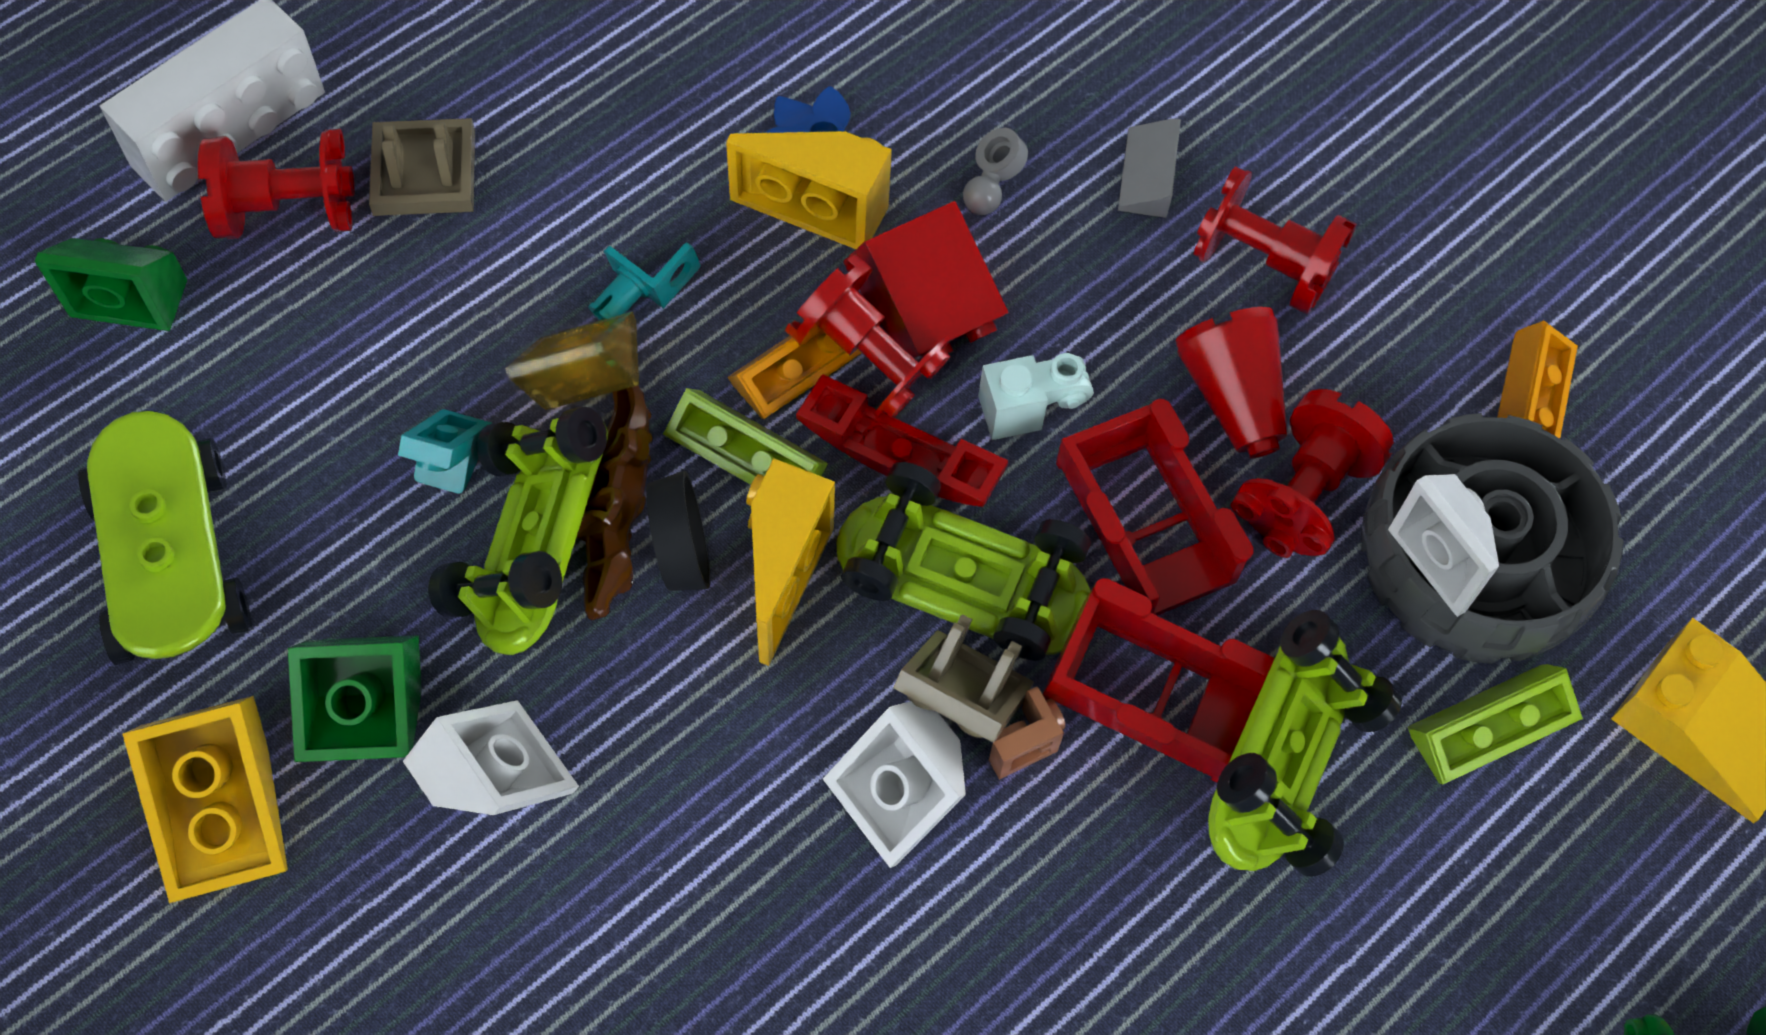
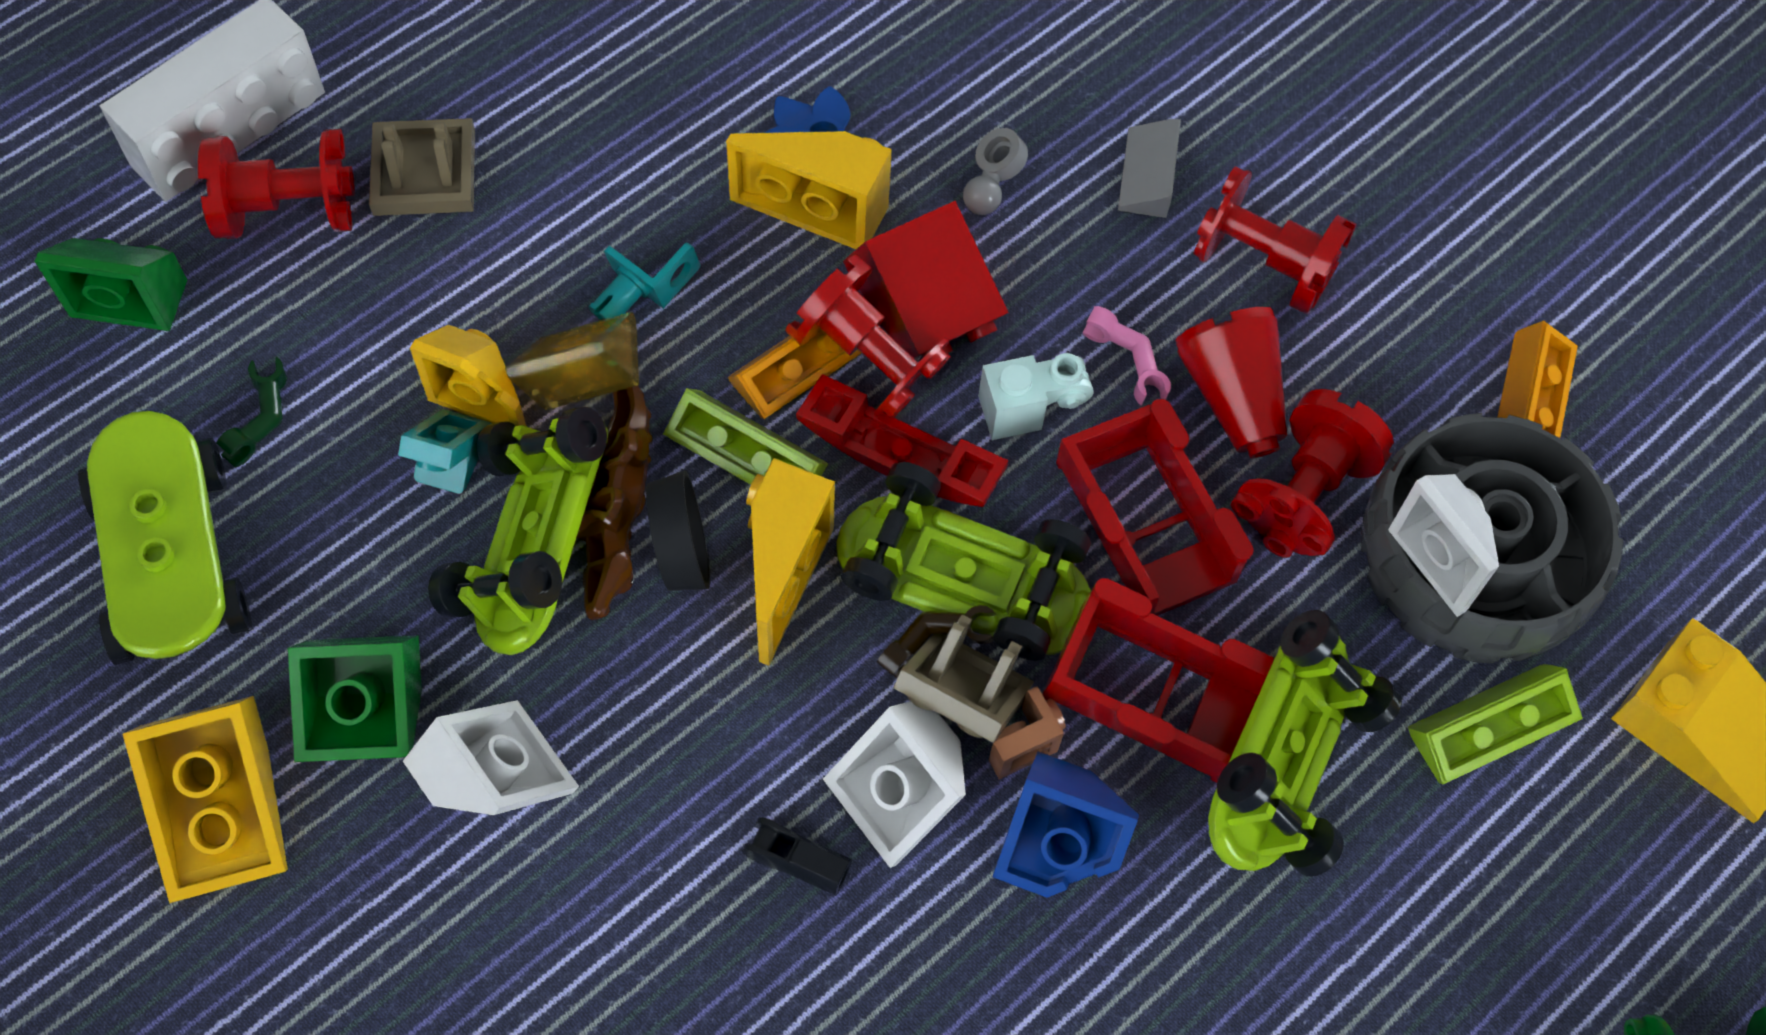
(241, 443): none -> dark green arm
(466, 374): none -> yellow slope
(805, 860): none -> black bar
(928, 623): none -> dark brown arm
(1064, 829): none -> blue slope
(1104, 327): none -> bright pink arm

